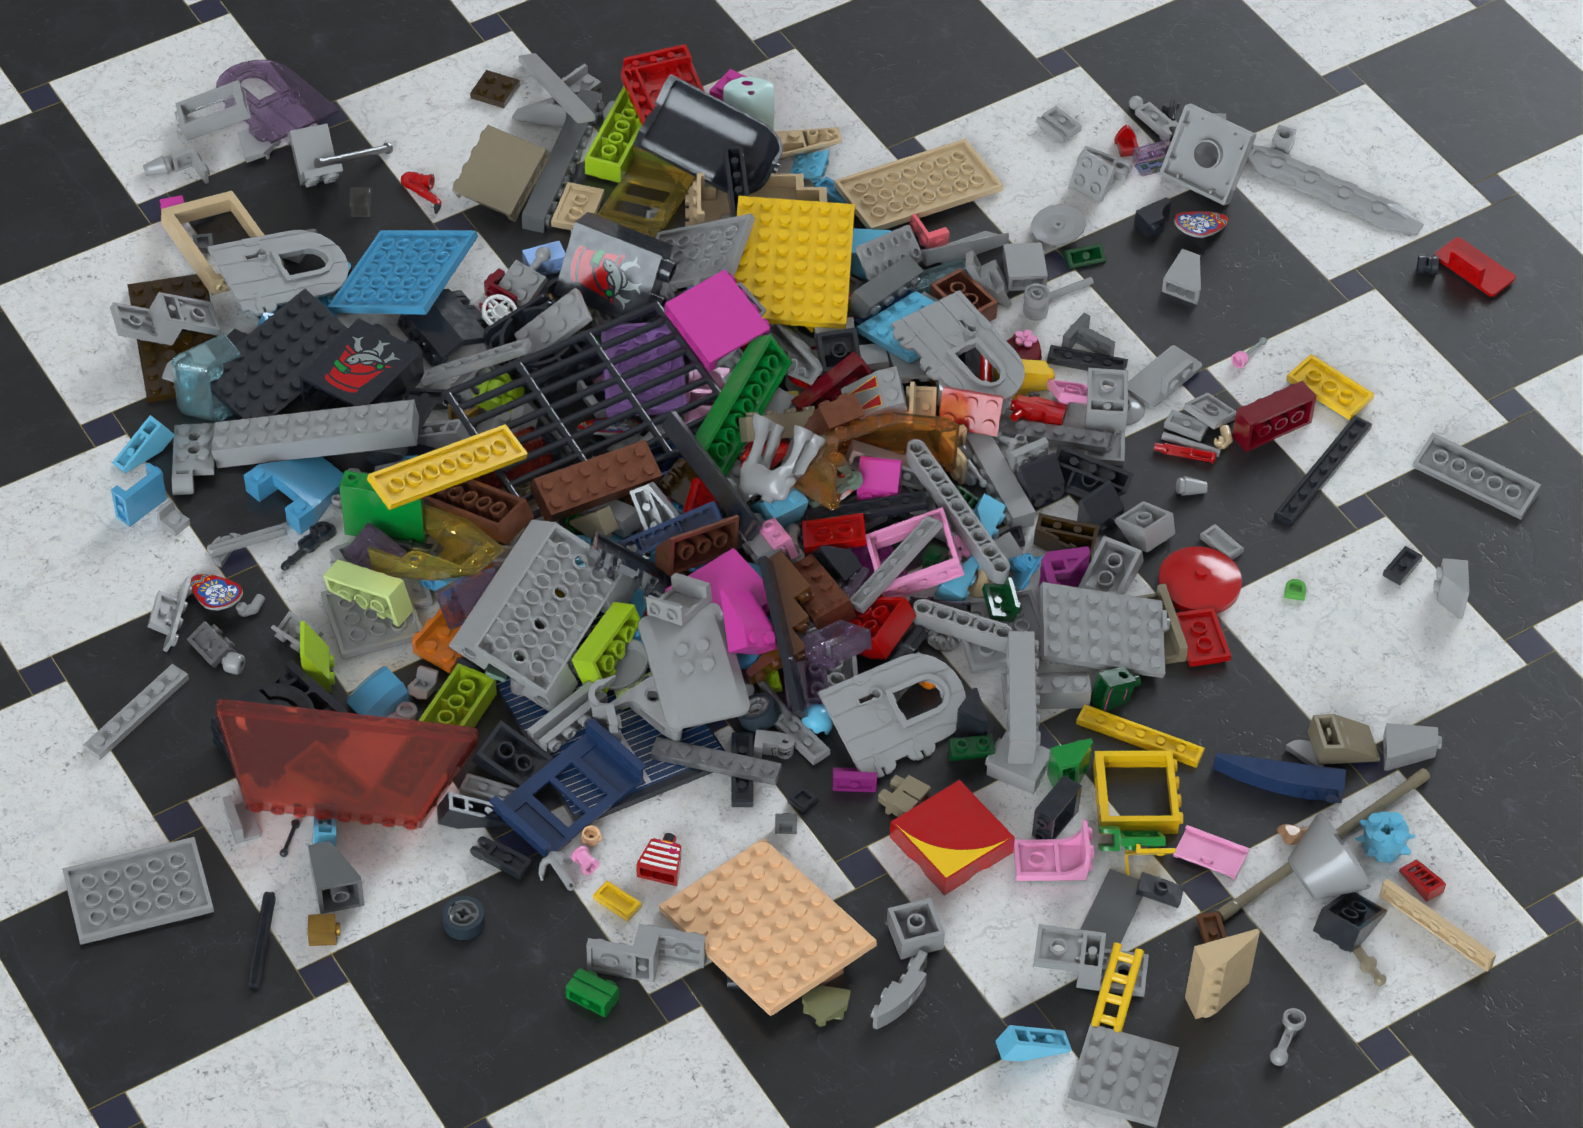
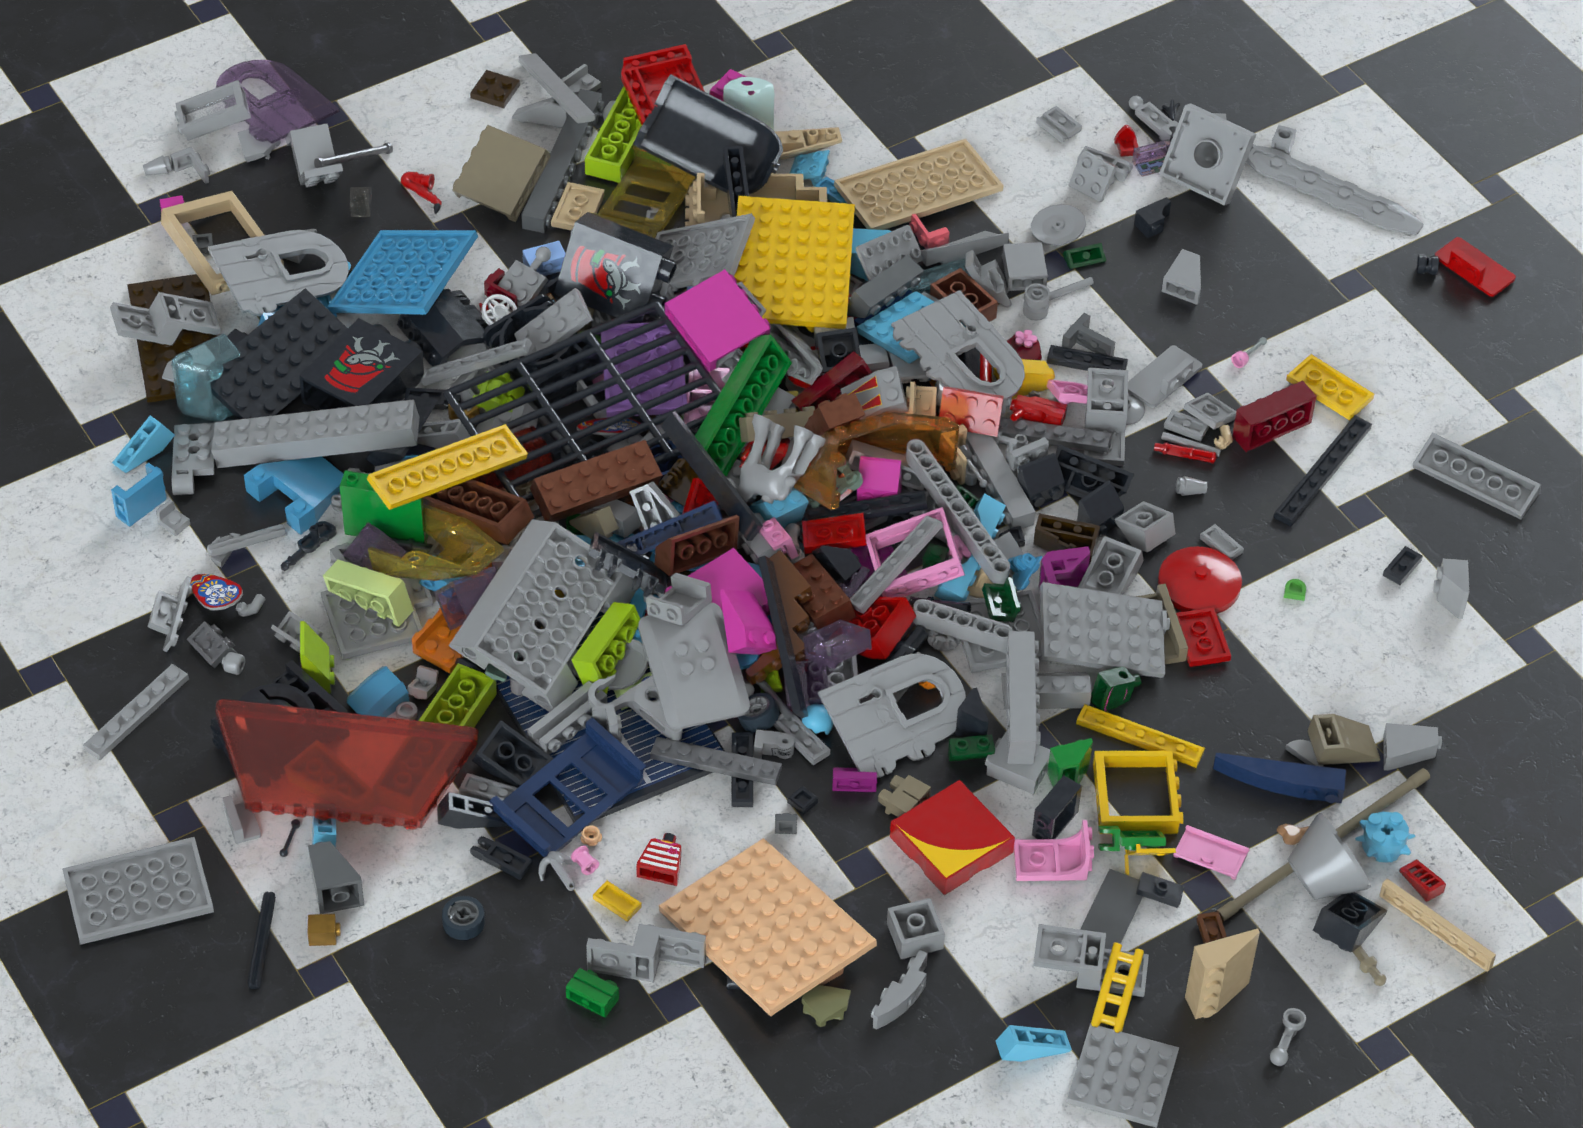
(1200, 223): shield -> none

